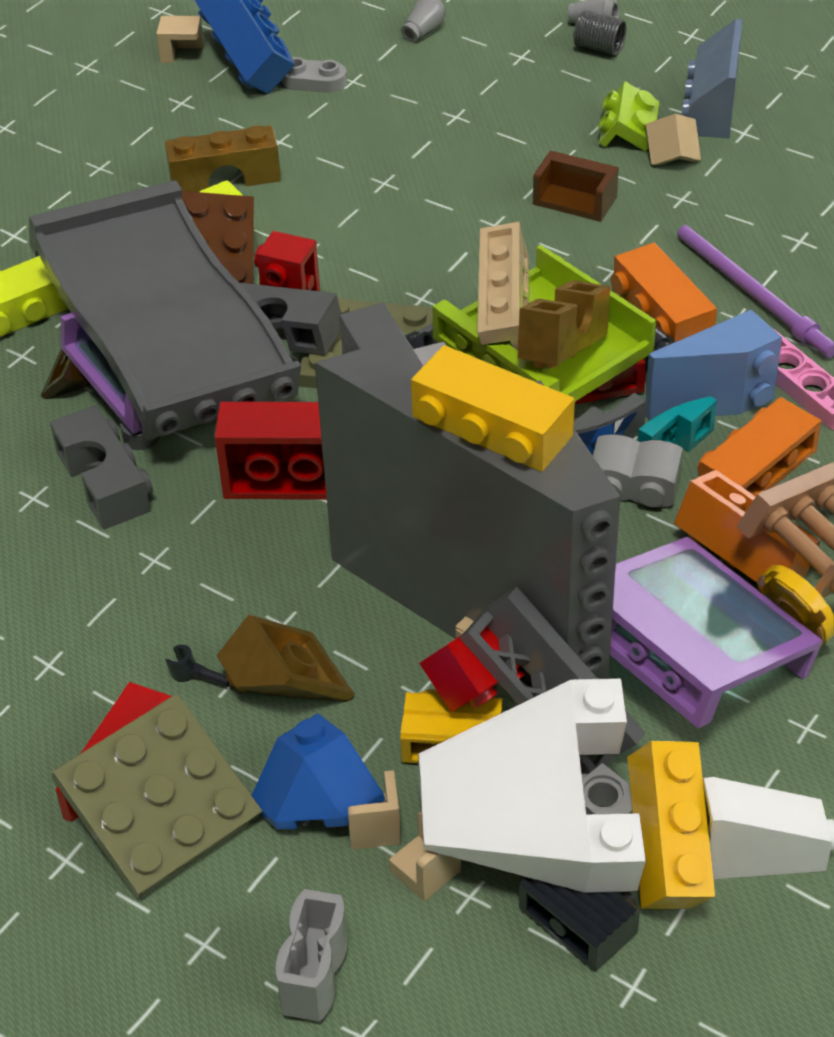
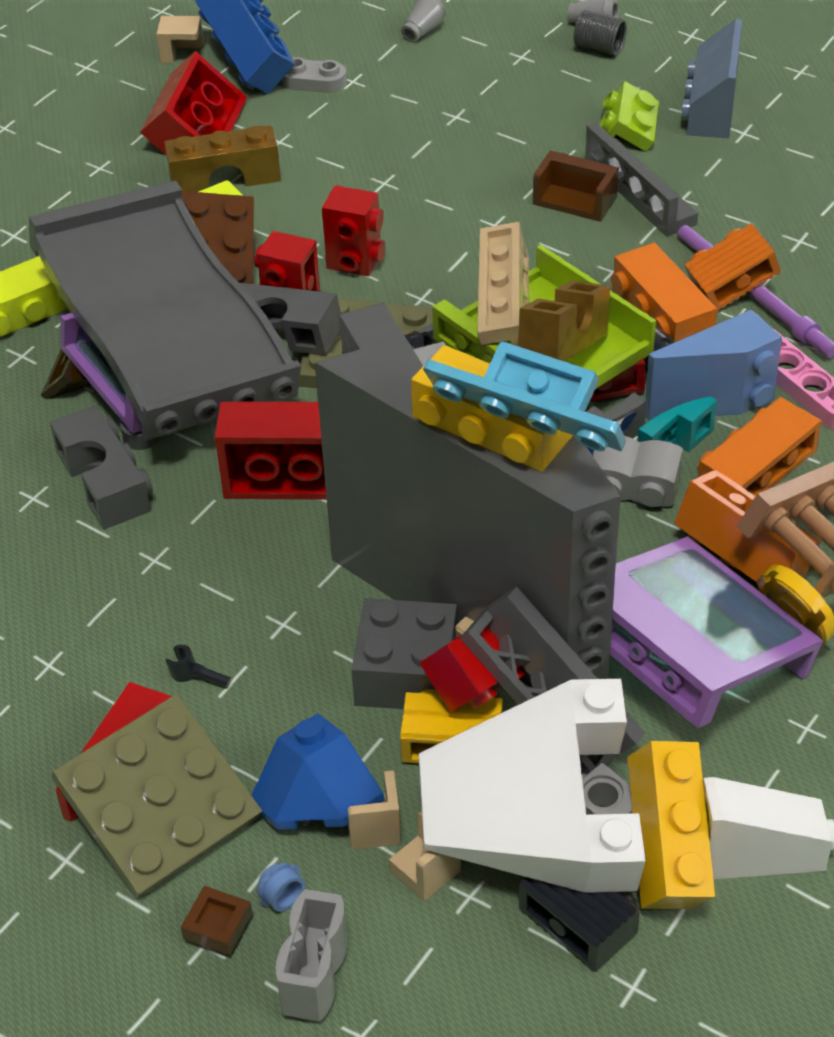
(193, 104): none -> red slope
(216, 920): none -> reddish brown plate
(280, 886): none -> medium blue plate
(281, 662): pearl gold slope -> none
(352, 230): none -> red brick
(392, 644): none -> dark grey brick
(535, 388): none -> medium azure bracket
(639, 184): none -> dark grey fence
(673, 139): tan panel -> none
(733, 266): none -> orange brick

